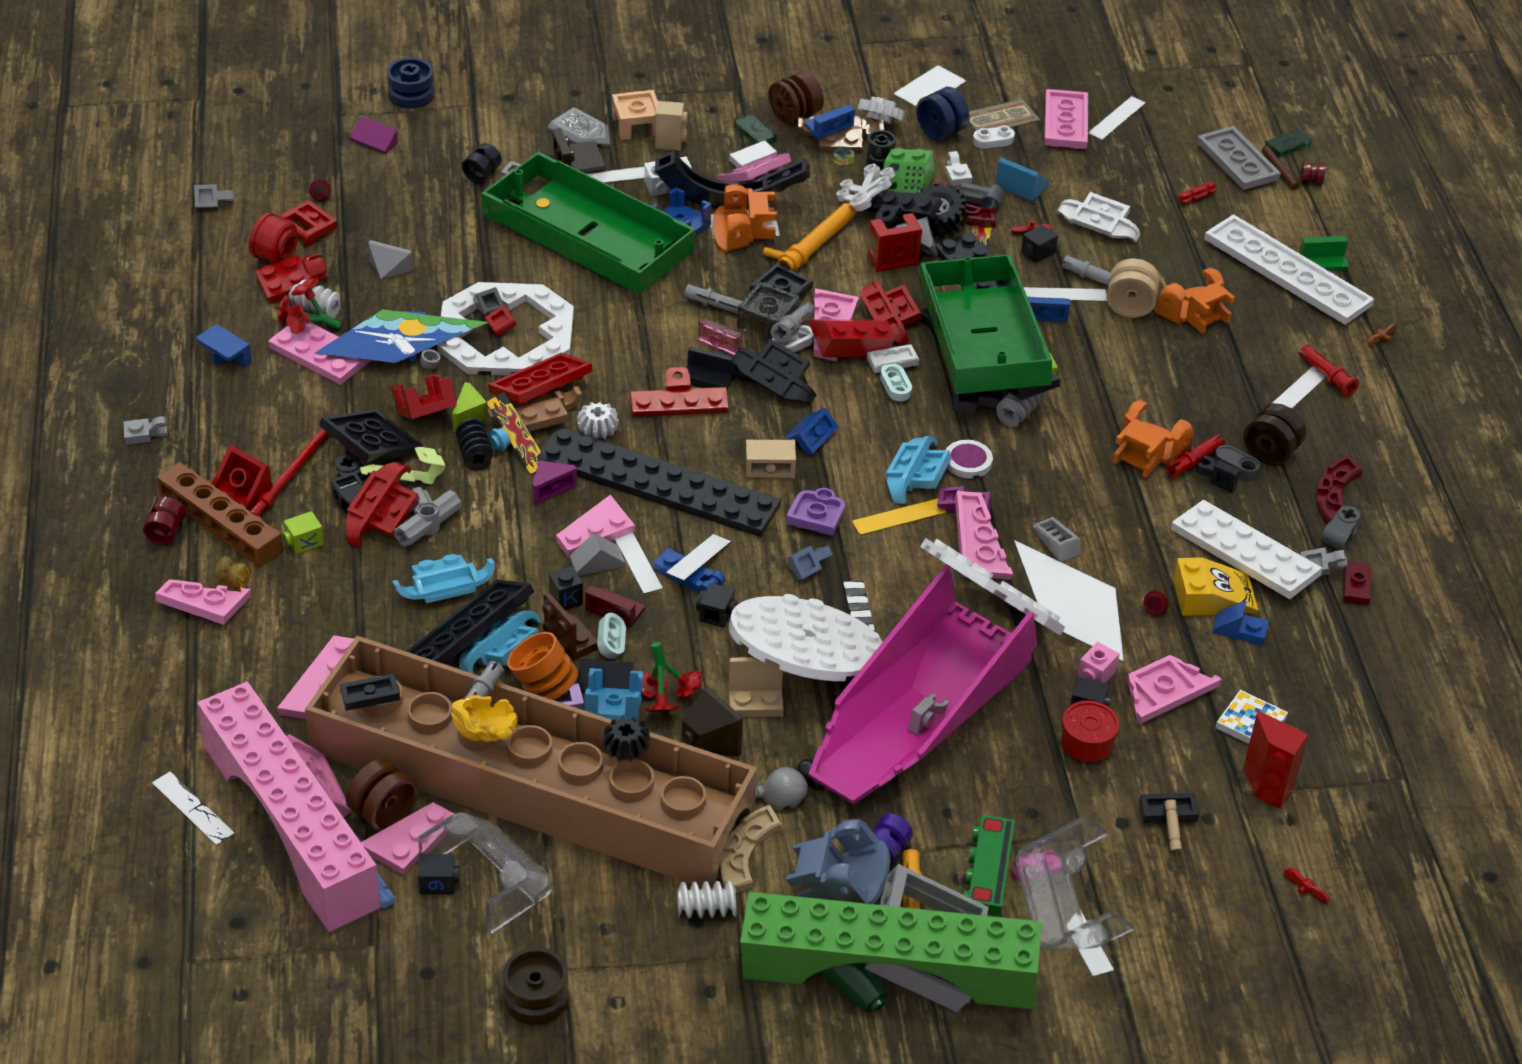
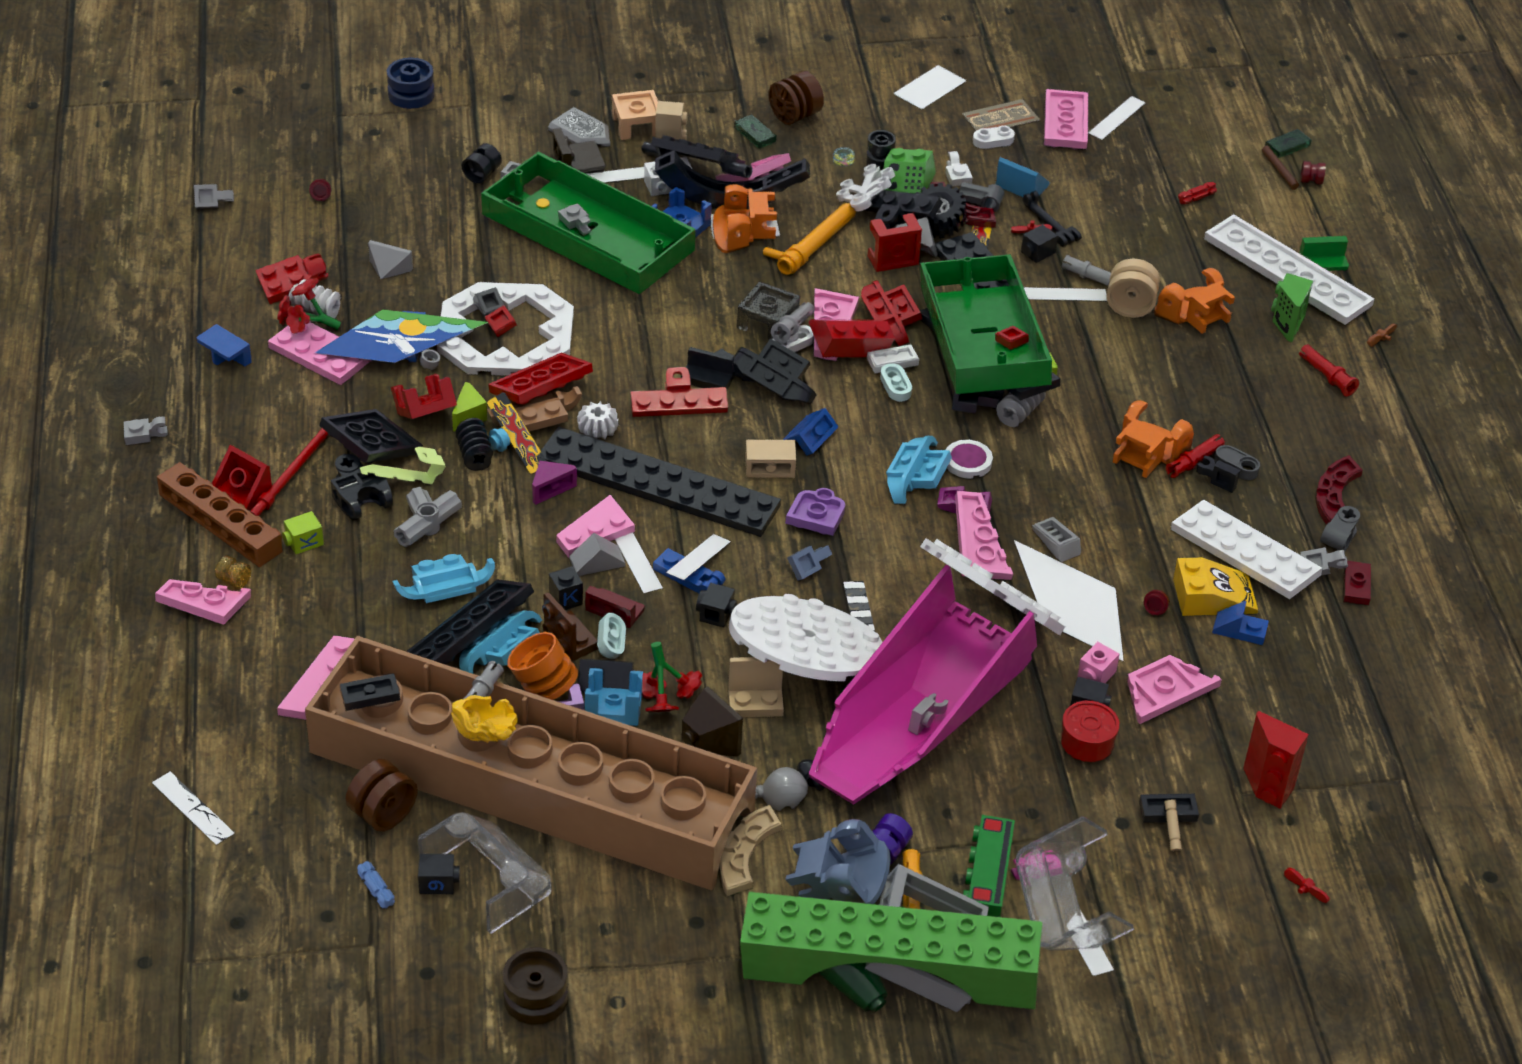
(164, 521): dark red wheel -> none
(273, 238): red wheel -> none
(313, 218): red plate -> none
(322, 772): bright pink wing -> none
(326, 854): bright pink arch -> none
(374, 135): magenta slope -> none
(380, 504): red plate -> none
(398, 843): bright pink wing -> none
(576, 217): none -> light grey plate
(626, 739): black gear -> none
(706, 899): white piece -> none
(708, 297): light grey pin -> none
(719, 336): clear pink plate -> none
(727, 160): none -> black plate
(752, 154): white tile -> none
(786, 280): black plate -> none
(831, 122): blue panel -> none
(848, 137): medium nougat plate -> none
(881, 109): white gear -> none
(897, 516): yellow sticker -> none
(942, 113): dark blue wheel -> none
(1011, 337): none -> red tile
(1050, 308): blue panel -> none
(1065, 236): none -> black hinge
(1100, 216): white plate -> none
(1238, 157): light grey plate -> none
(1241, 715): tile -> none
(1274, 434): dark brown wheel -> none
(1291, 304): none -> bright green slope
(1300, 388): white sticker -> none

